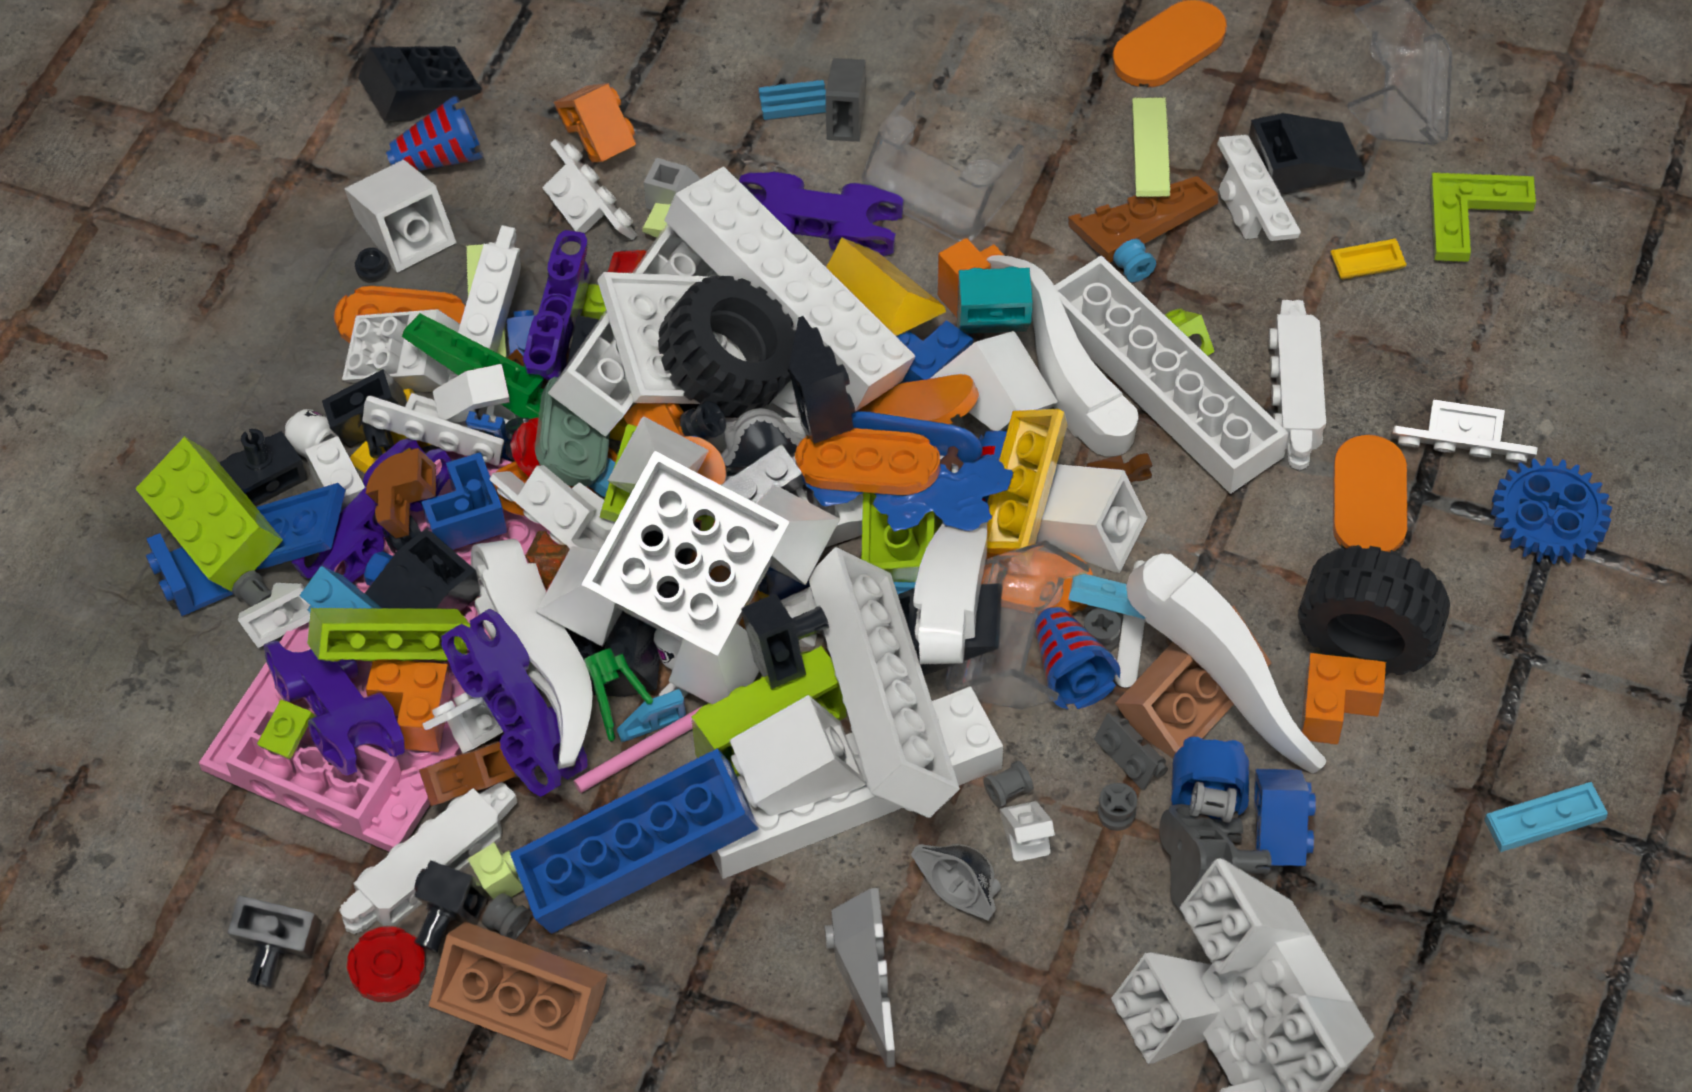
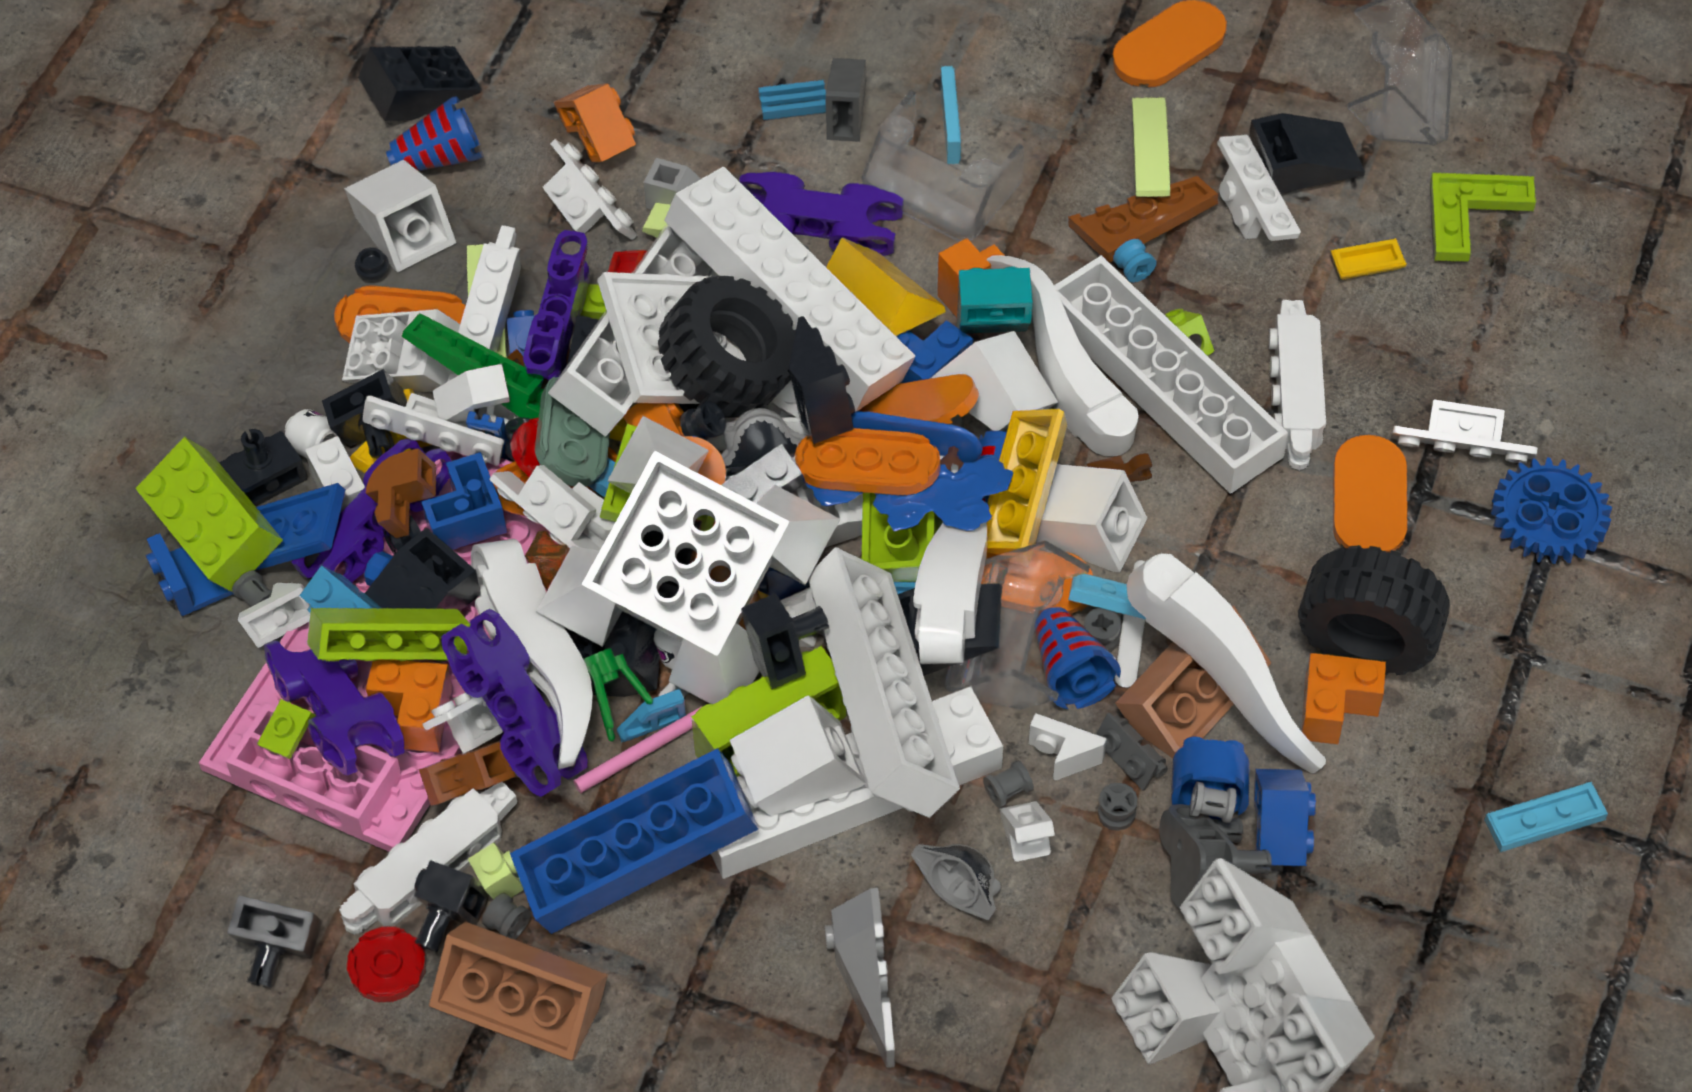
(950, 115): none -> medium azure tile
(1075, 747): none -> white slope

